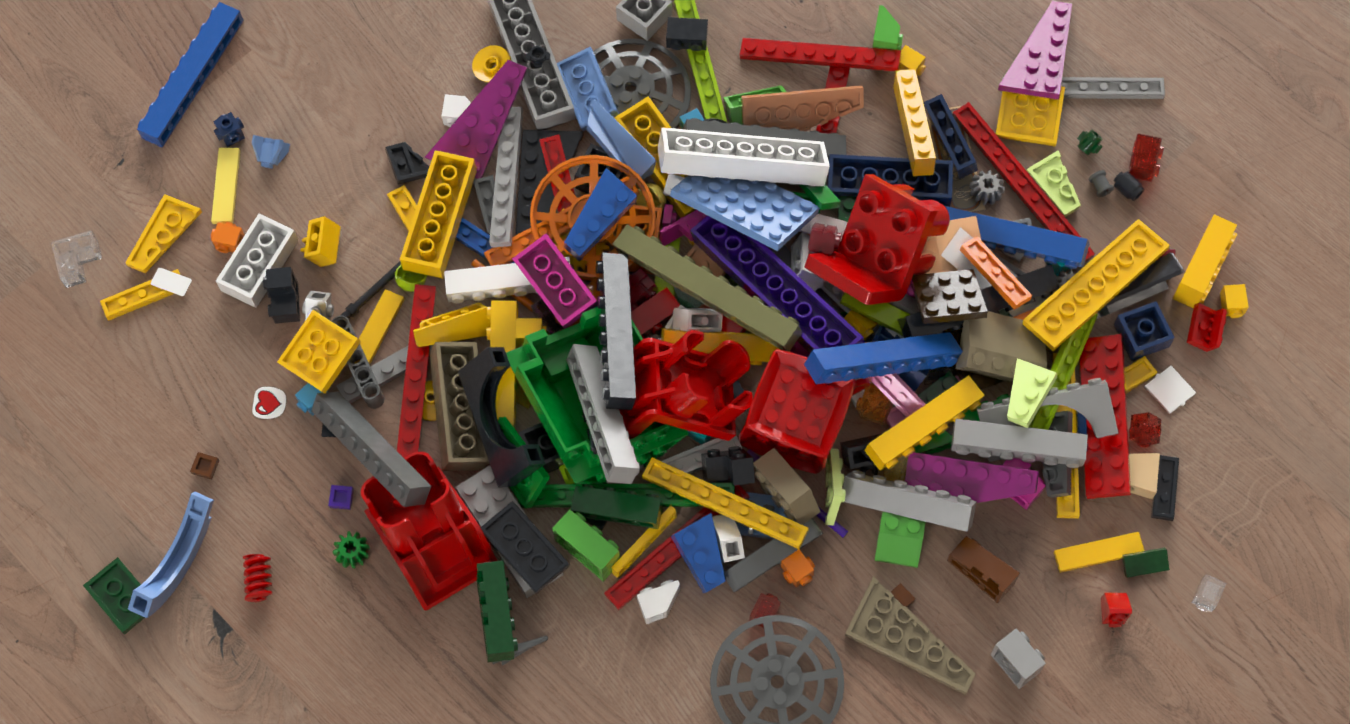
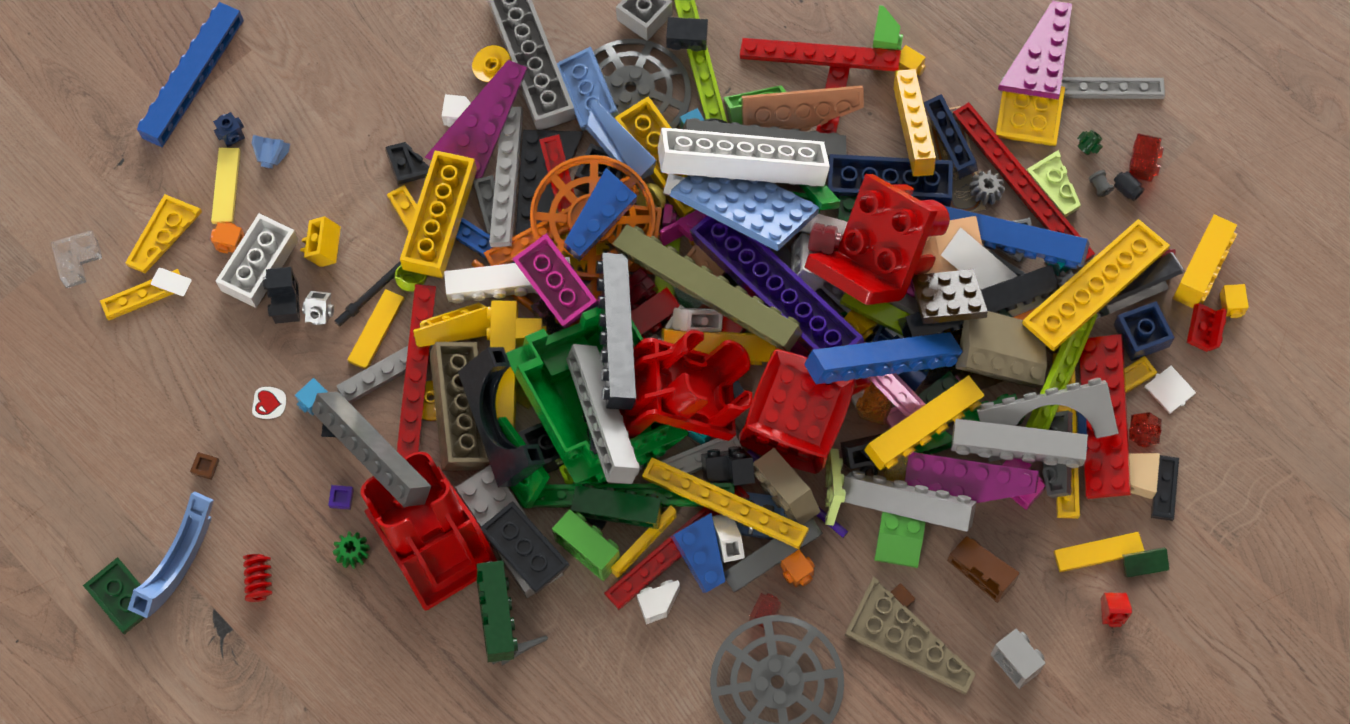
(319, 351): yellow plate -> none
(362, 370): dark grey beam -> none
(538, 50): black plate -> none
(995, 272): orange plate -> none
(1028, 391): yellowish green wing -> none
(1208, 593): clear brick -> none

